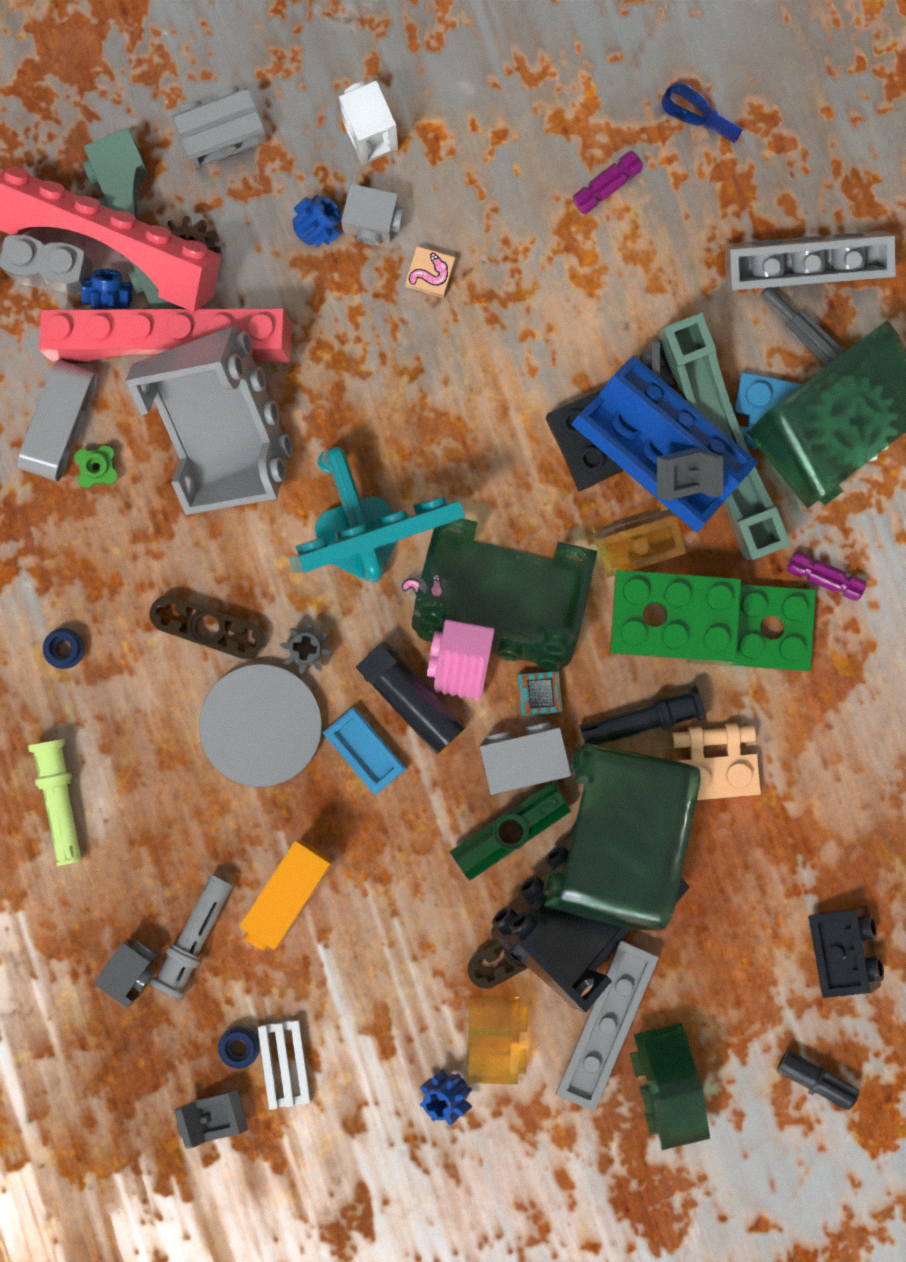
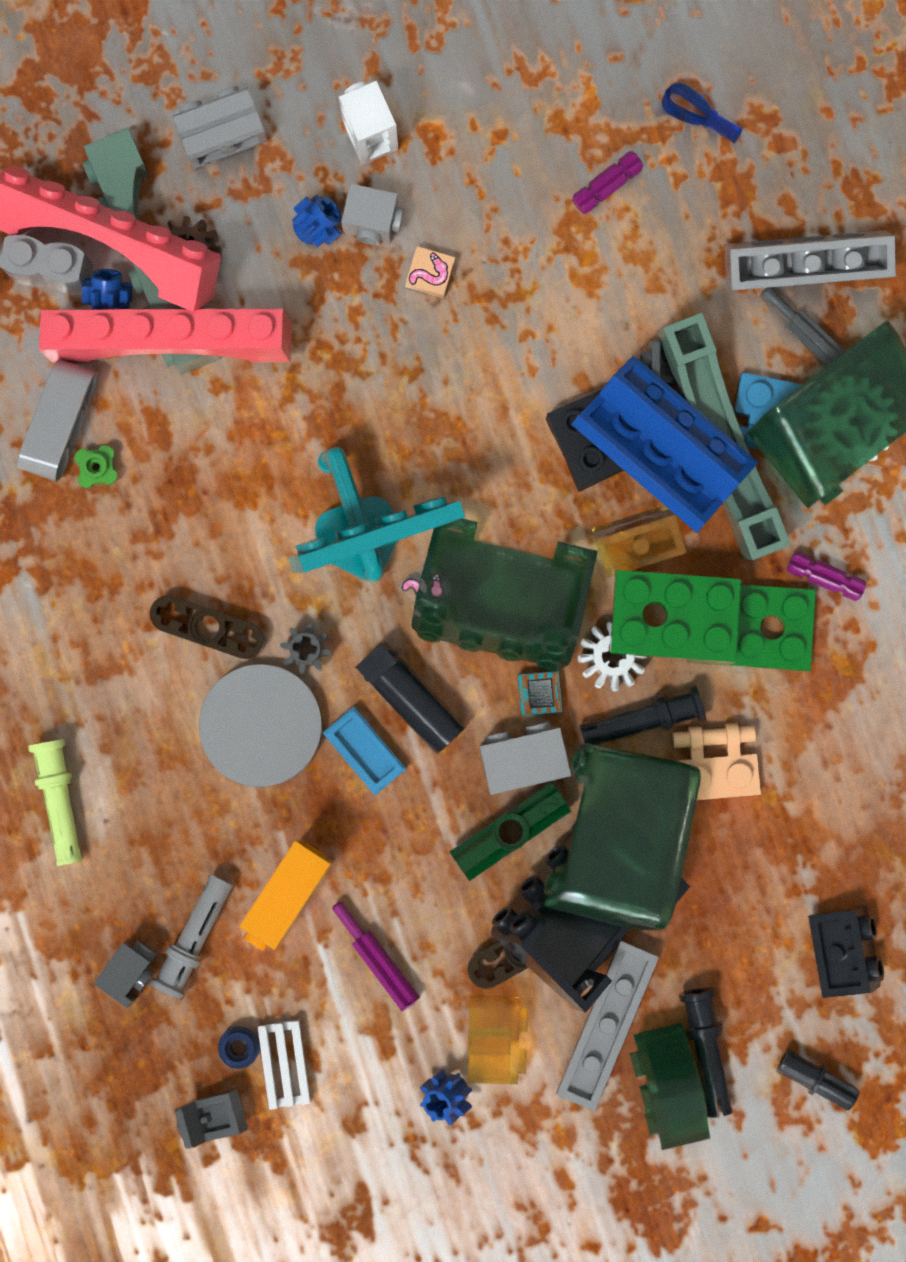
(51, 644): dark blue plate -> none
(216, 420): light grey windscreen -> none
(378, 961): none -> magenta axle
(460, 658): bright pink brick -> none
(602, 668): none -> white gear
(689, 473): dark grey bracket -> none
(704, 1031): none -> black pin

